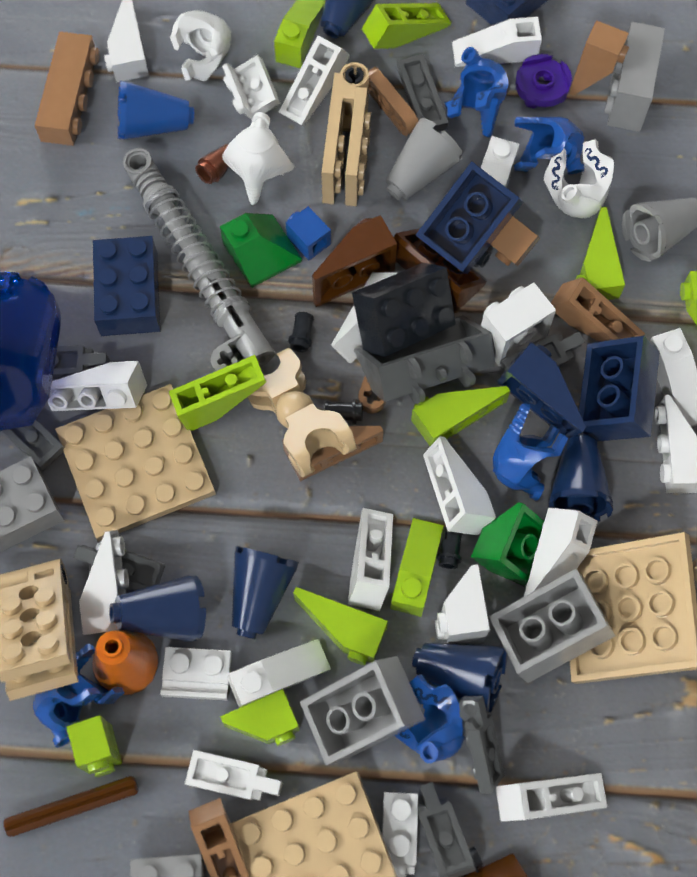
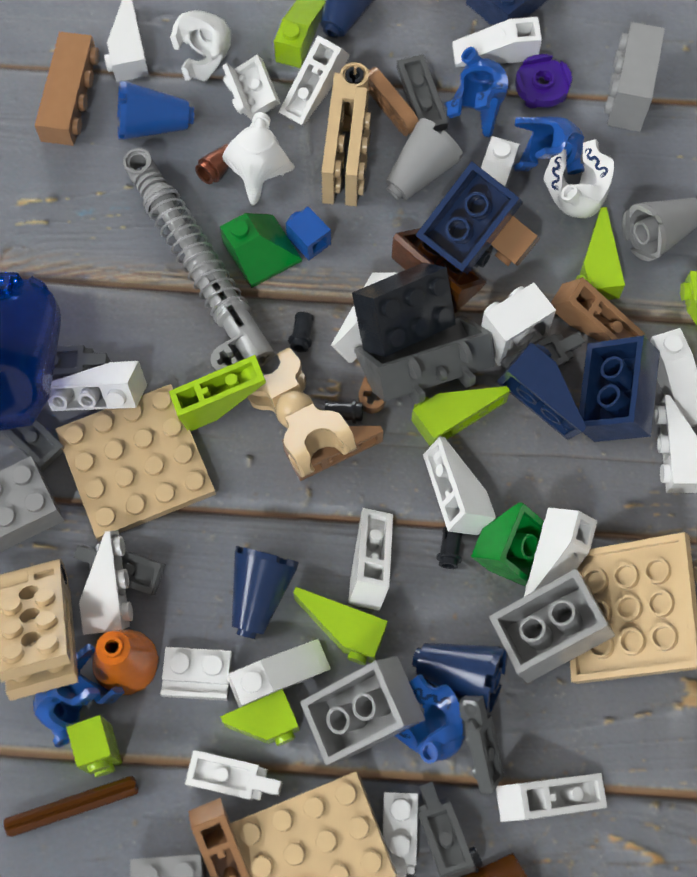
(126, 286): dark blue brick -> none
(162, 610): dark blue cone -> none
(362, 251): reddish brown slope -> none
(402, 23): lime slope -> none
(416, 567): lime slope -> none
(464, 612): white slope -> none
(518, 455): blue piece -> none
(582, 479): dark blue cone -> none
(601, 53): medium nougat slope -> none

